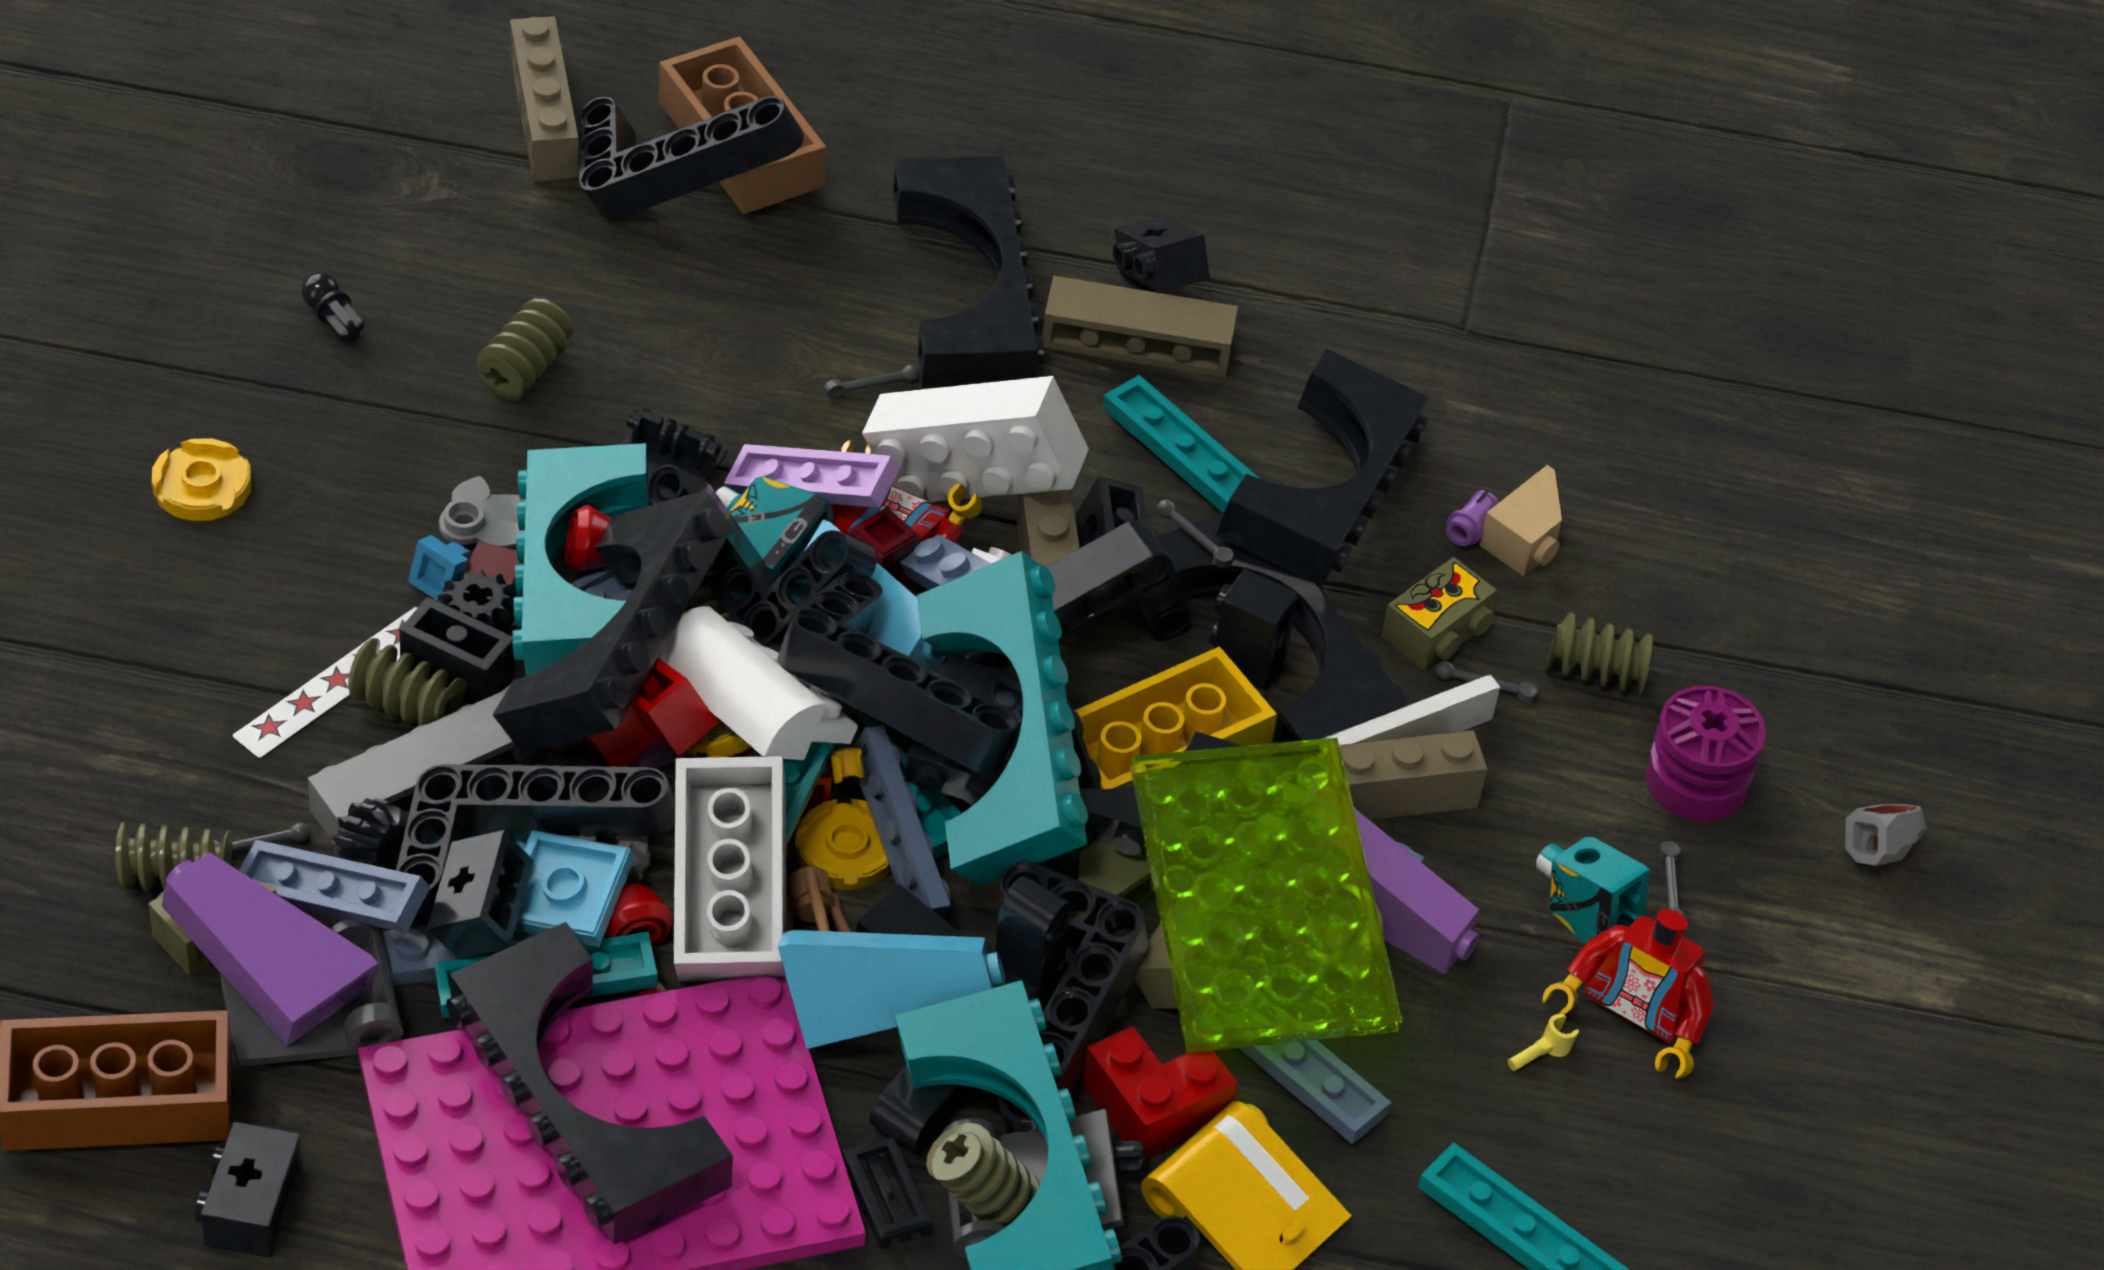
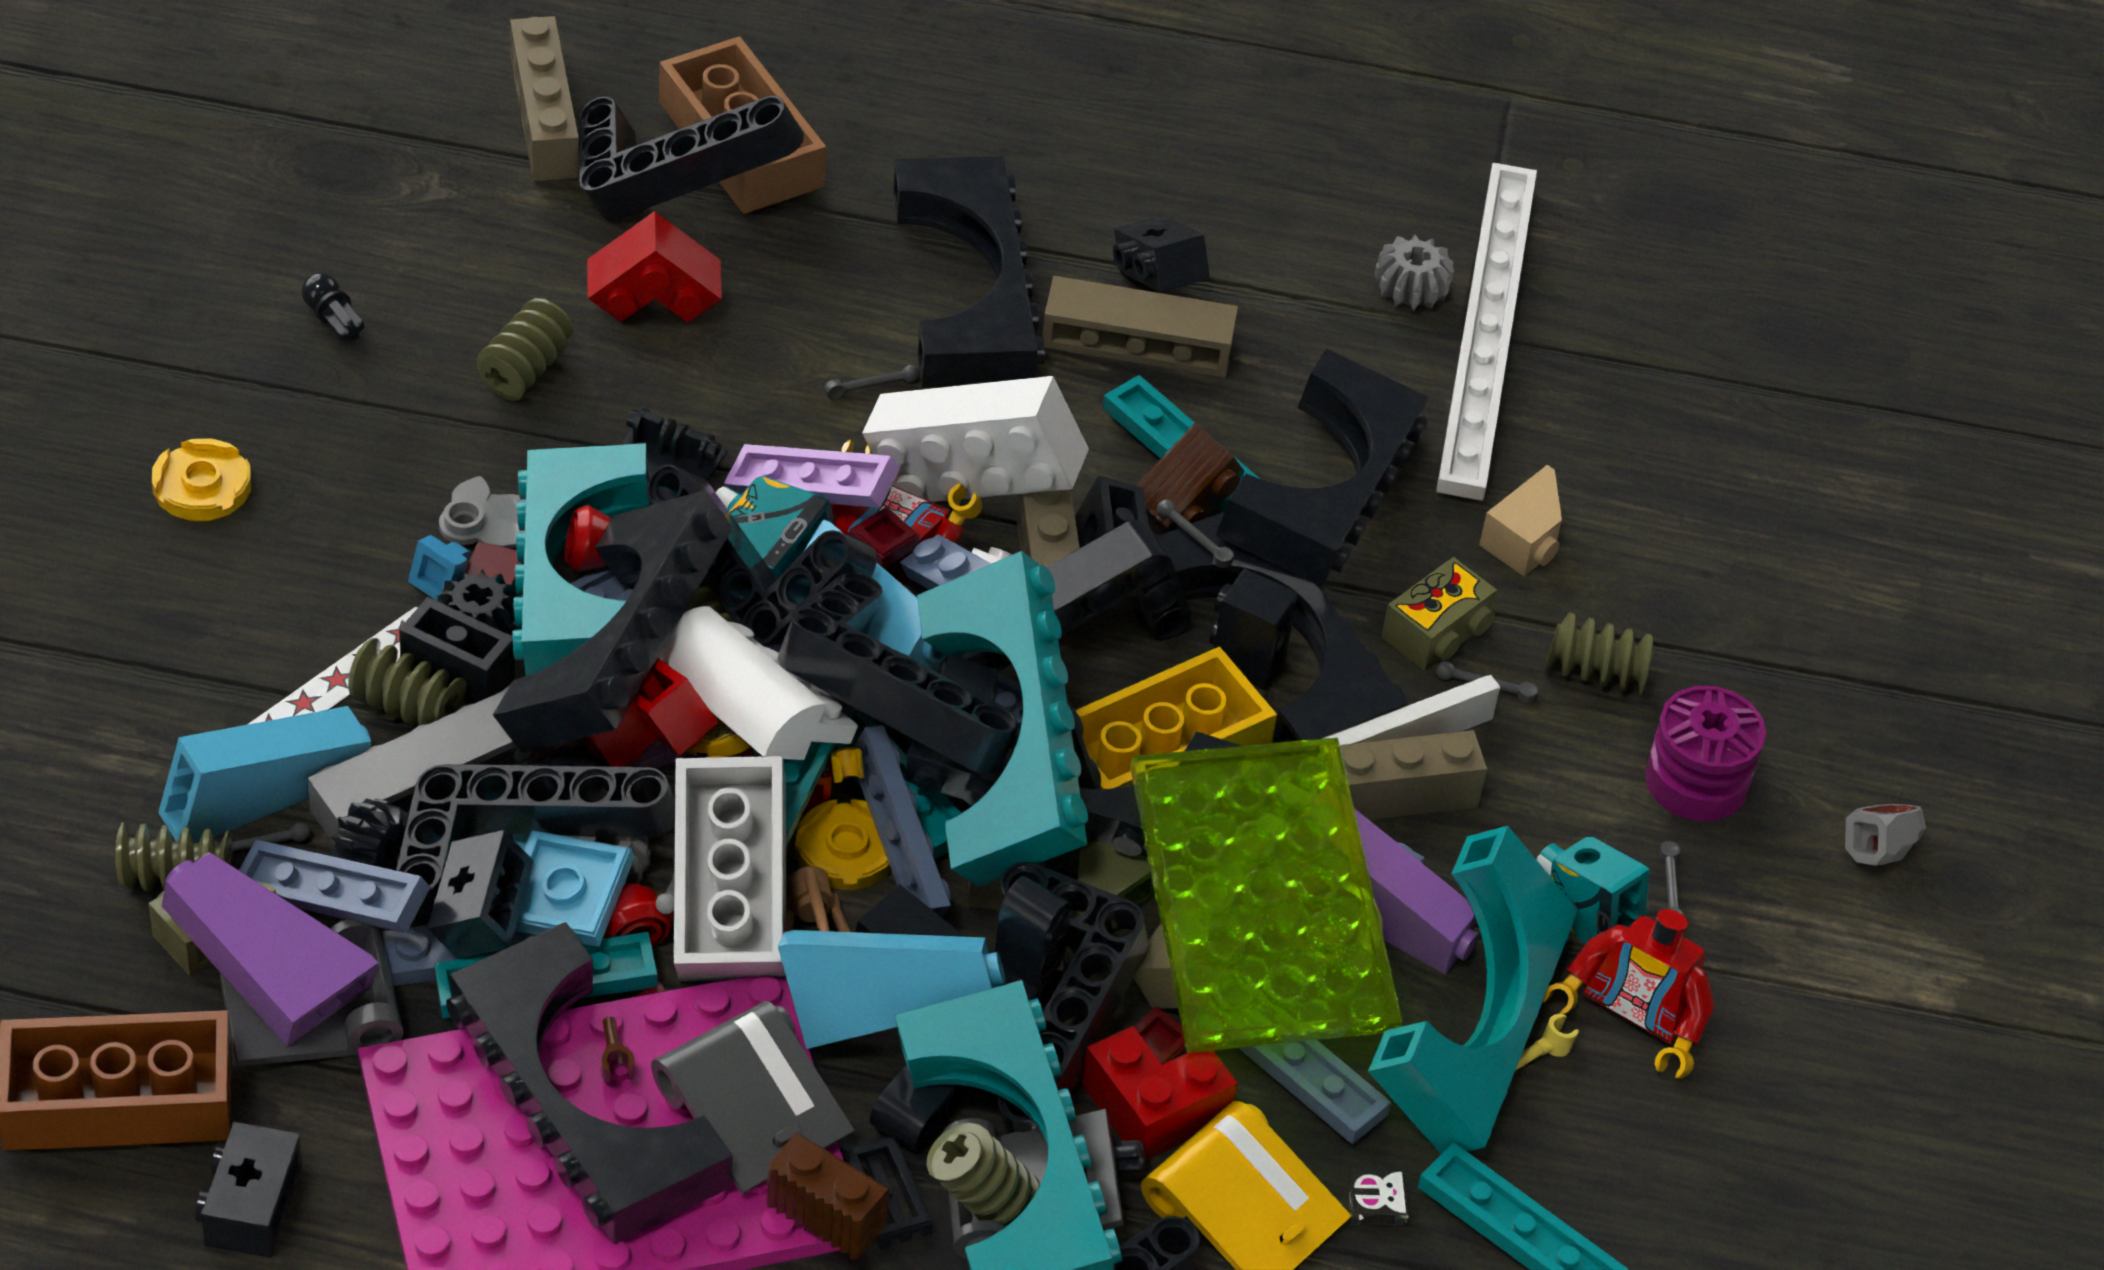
(254, 769): none -> medium azure slope
(615, 1052): none -> reddish brown hand
(652, 264): none -> red brick
(665, 901): none -> light grey hinge
(752, 1089): none -> dark grey door
(826, 1196): none -> reddish brown brick
(1162, 1035): none -> dark red tile
(1192, 477): none -> reddish brown brick
(1378, 1197): none -> tile
(1414, 272): none -> light grey gear
(1466, 525): medium lavender pin -> none
(1486, 333): none -> white plate
(1523, 924): none -> teal arch

